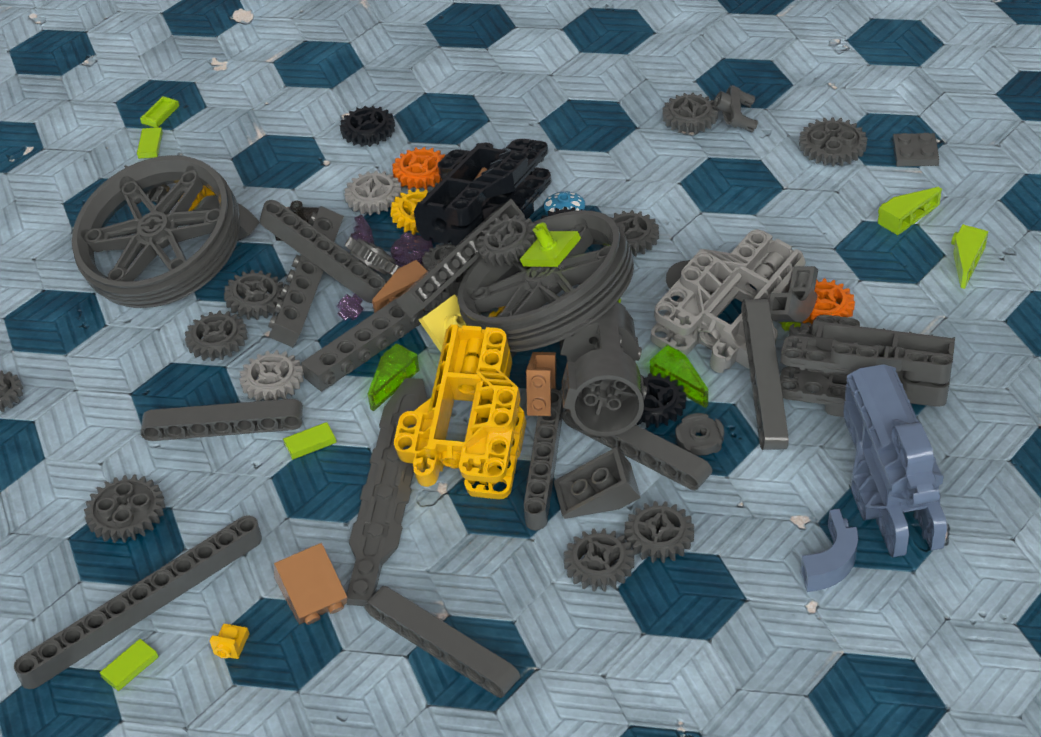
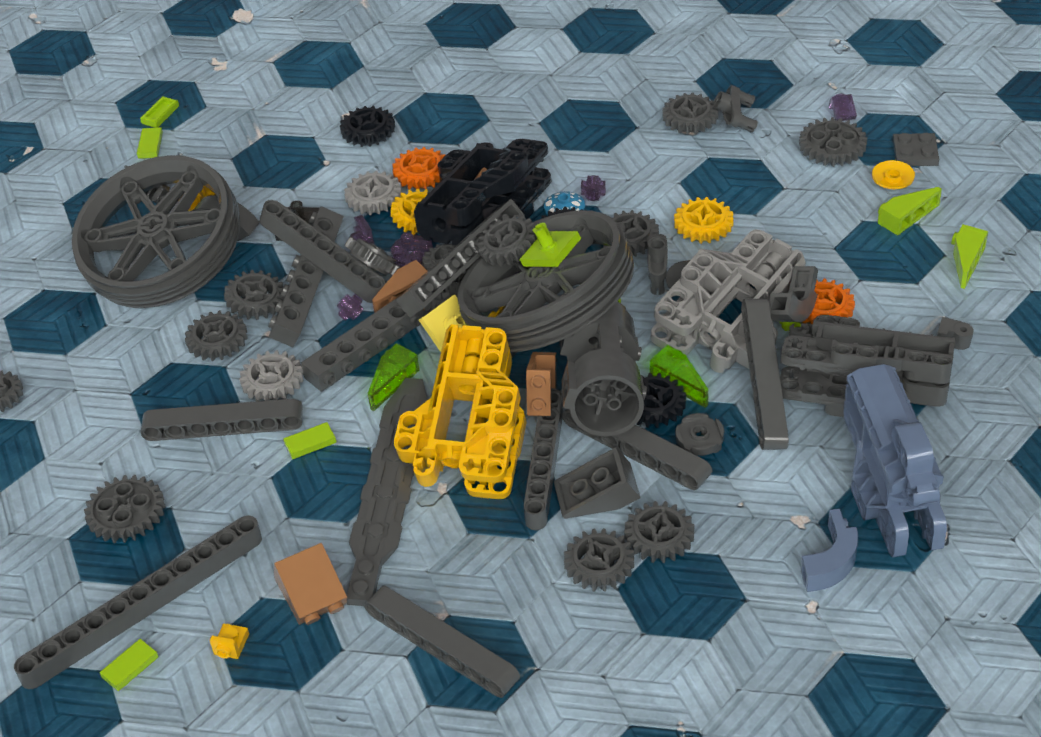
(593, 188): none -> clear purple gear
(657, 261): none -> dark grey connector
(703, 220): none -> yellow gear
(843, 107): none -> clear purple bracket
(893, 174): none -> yellow dish
(960, 330): none -> dark grey leg

